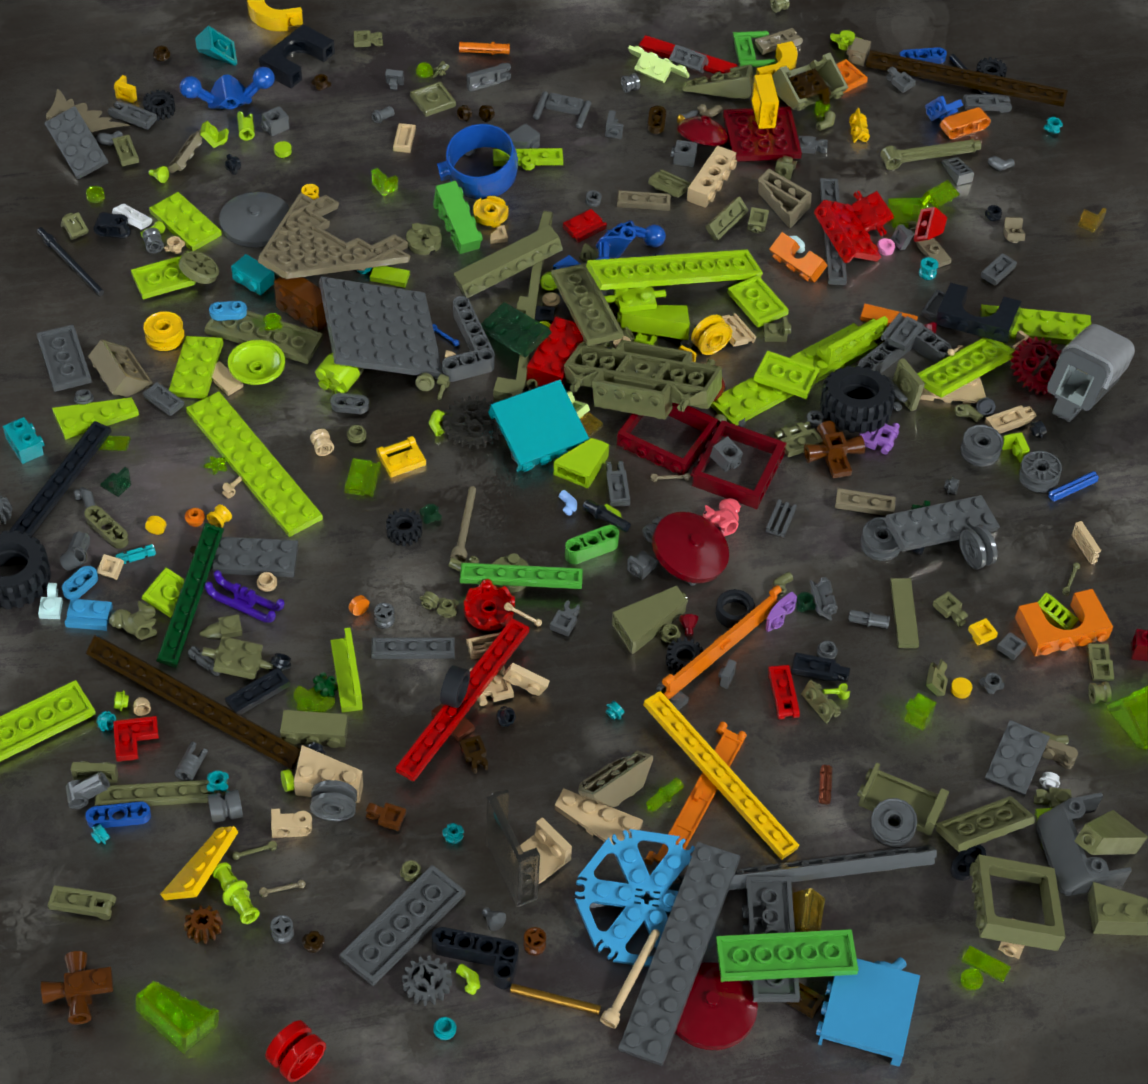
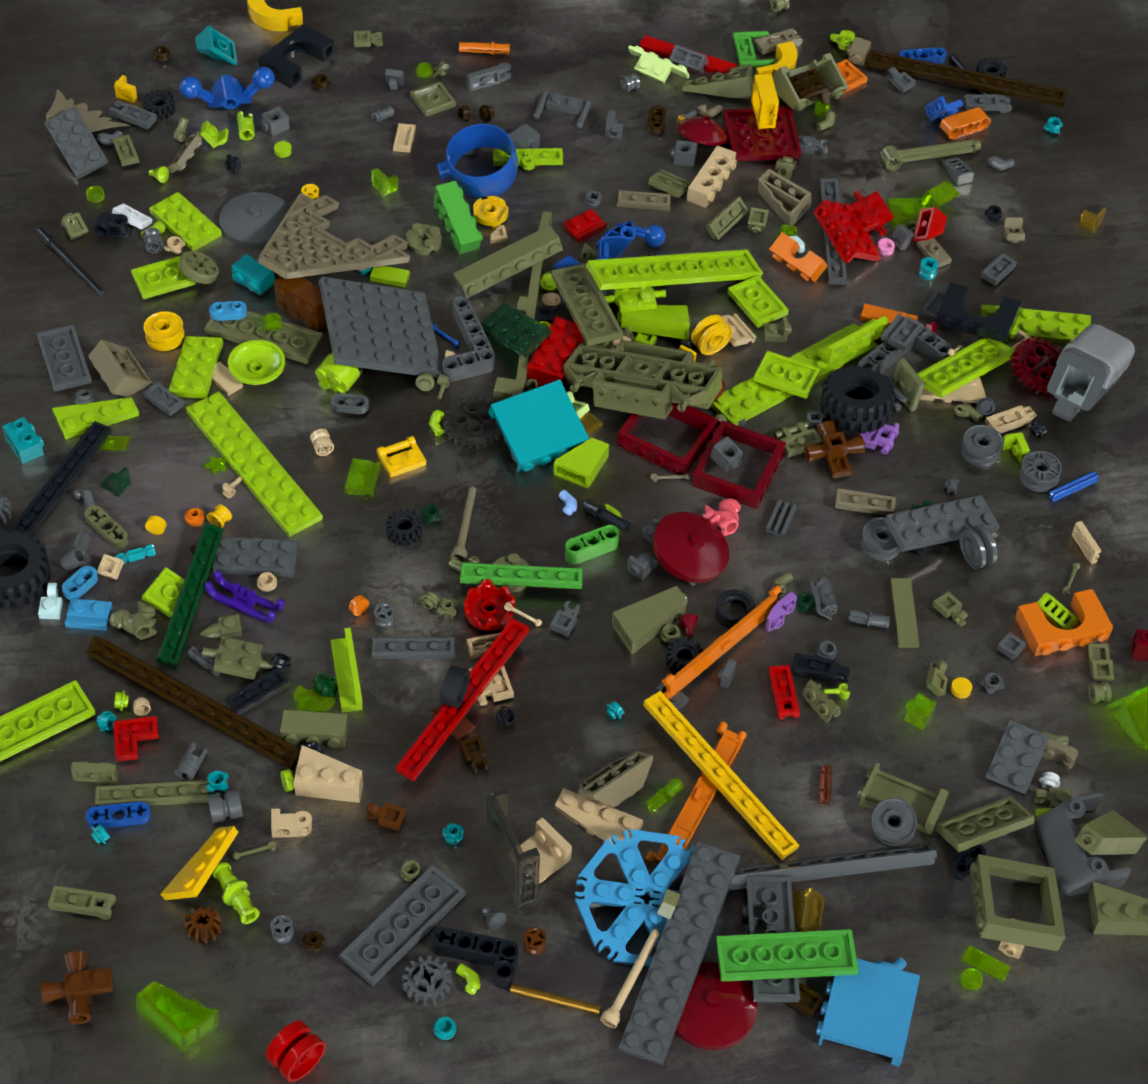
(80, 791): dark grey piece -> none
(179, 134): none -> olive arm
(264, 891): dark tan hinge -> none
(333, 800): dark grey wheel -> none
(356, 434): olive plate -> none
(525, 679): tan plate -> none
(617, 485): dark grey hinge -> none
(668, 904): none -> olive piece
(789, 230): none -> clear neon green plate
(859, 126): yellow hinge -> none
(982, 631): yellow tile -> none

